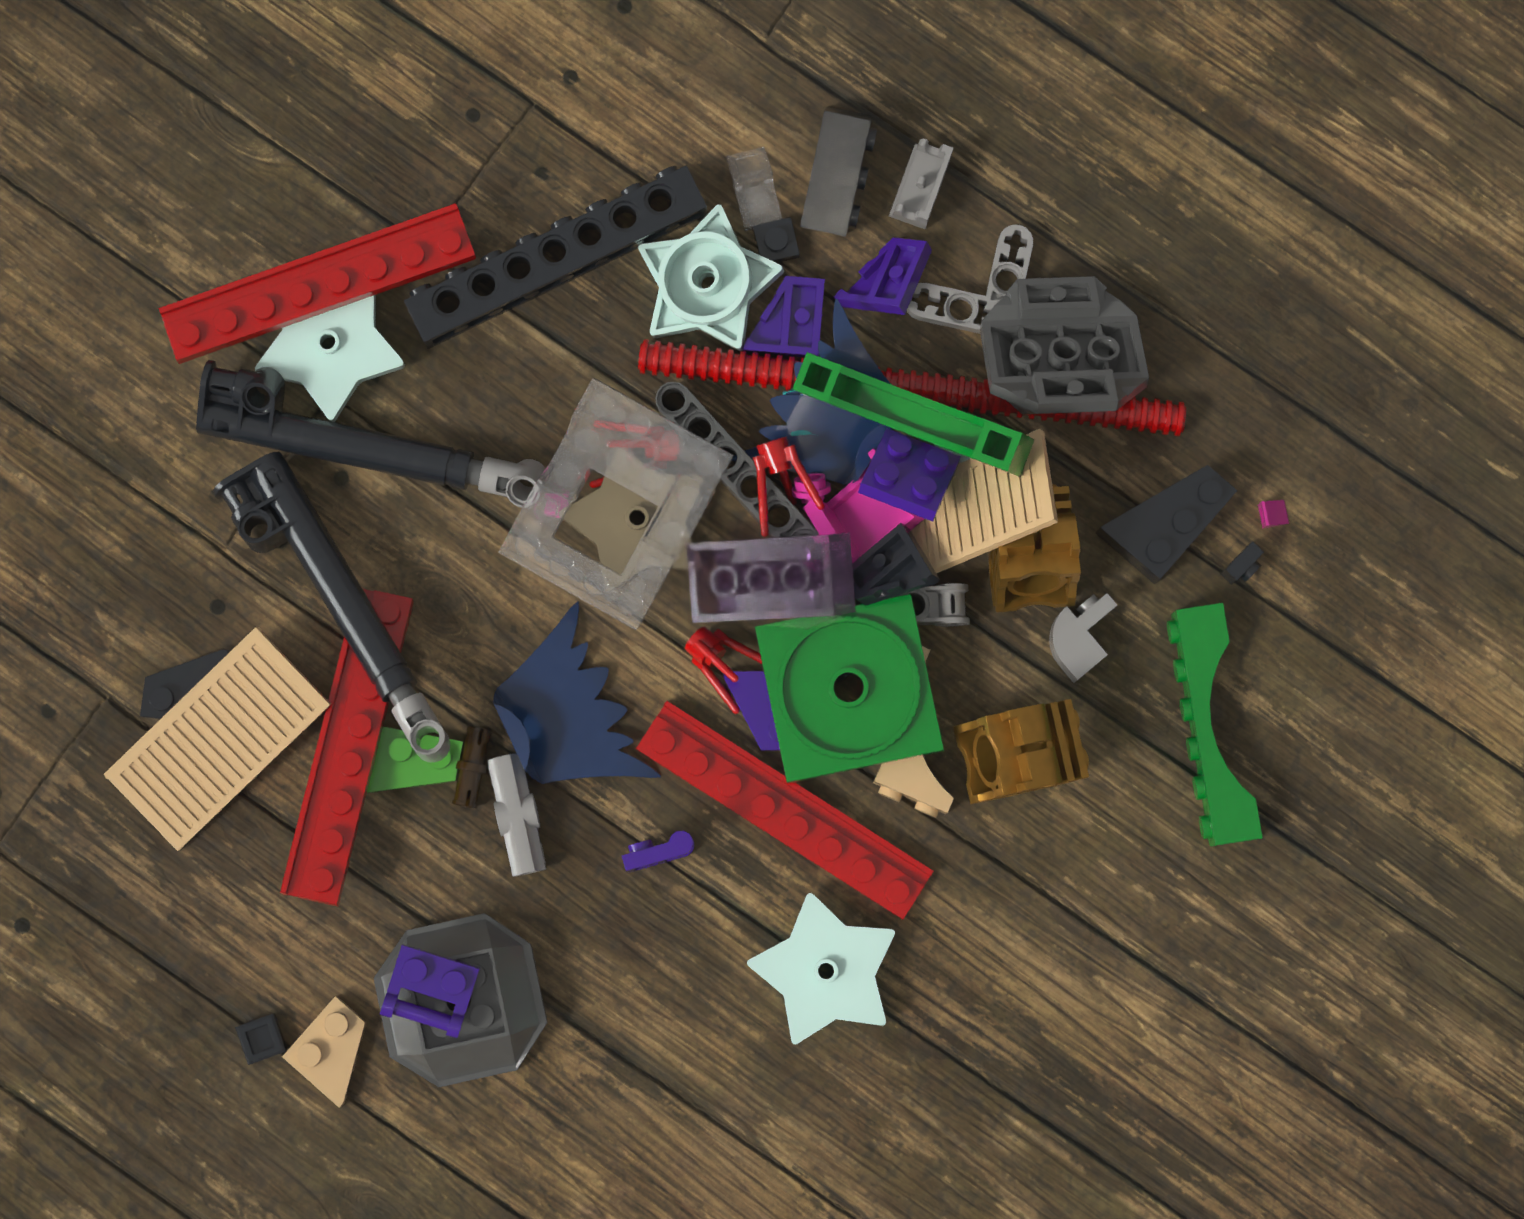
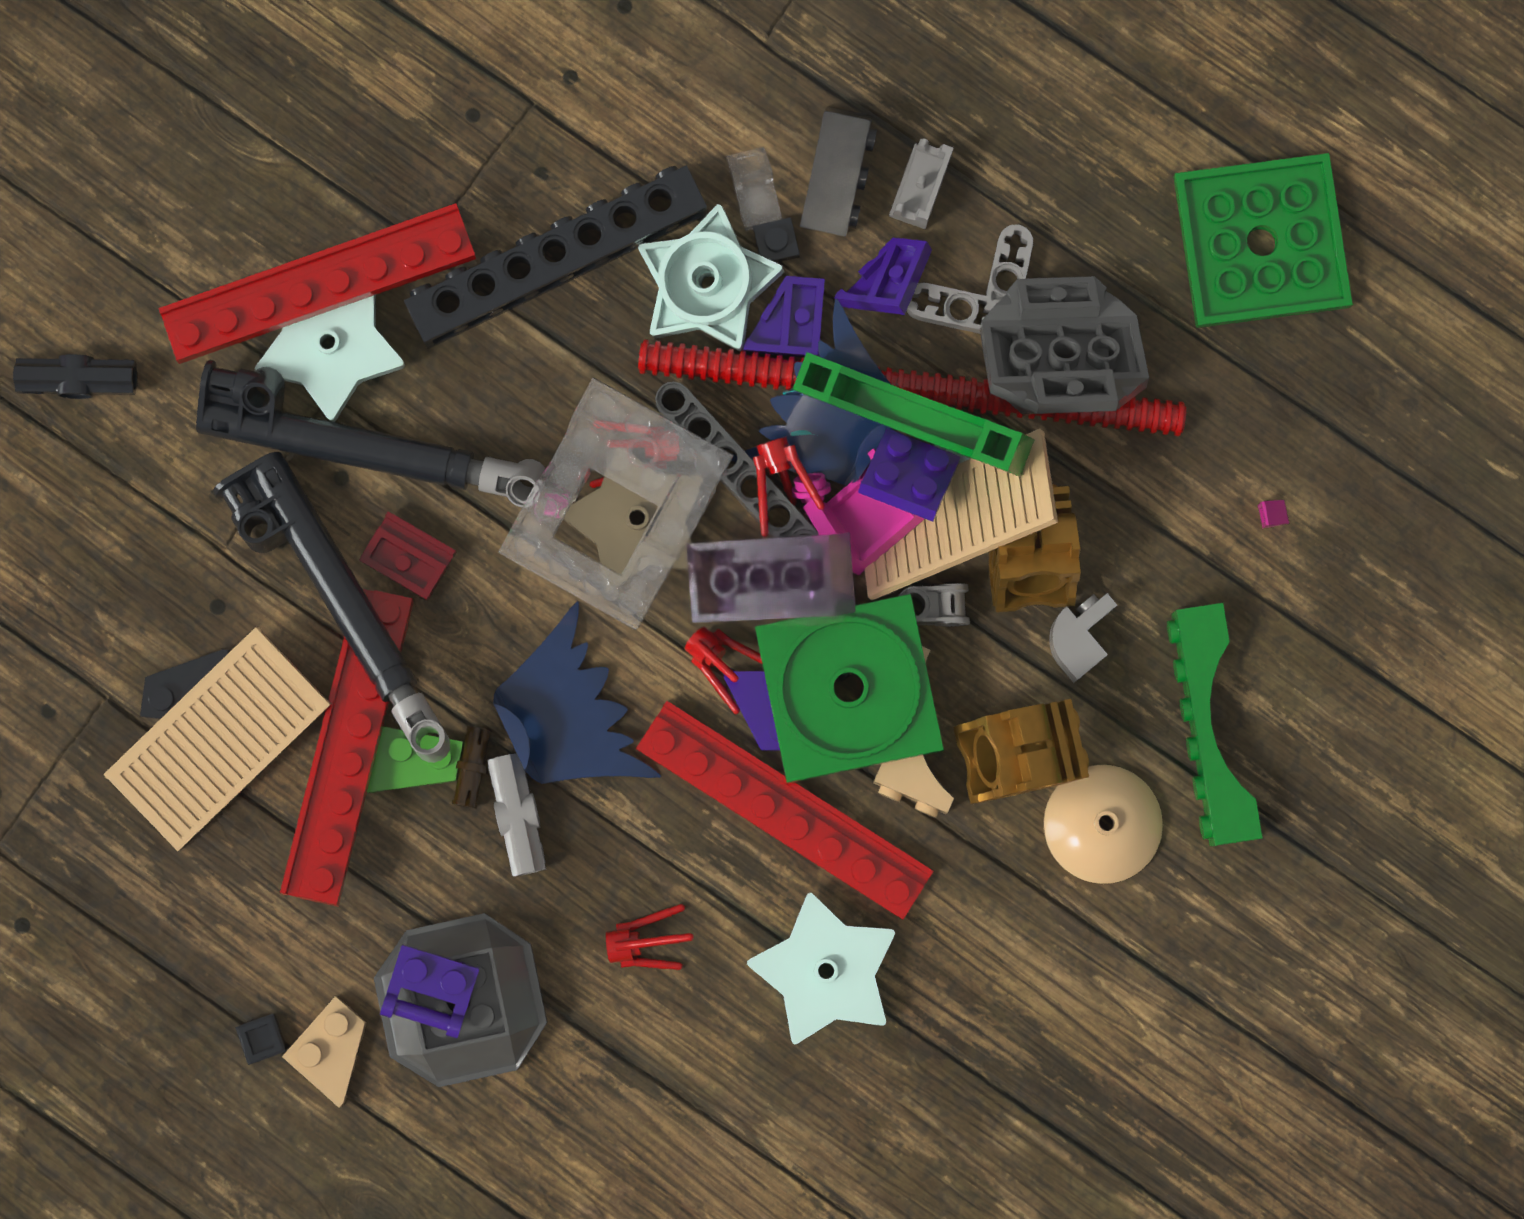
(75, 376): none -> black piece
(407, 556): none -> dark red plate
(624, 944): none -> red plant
(646, 854): dark purple plate -> none
(892, 568): black wing -> none
(1075, 832): none -> tan dish
(1167, 524): black wedge -> none
(1244, 564): black plate -> none
(1290, 201): none -> green piece

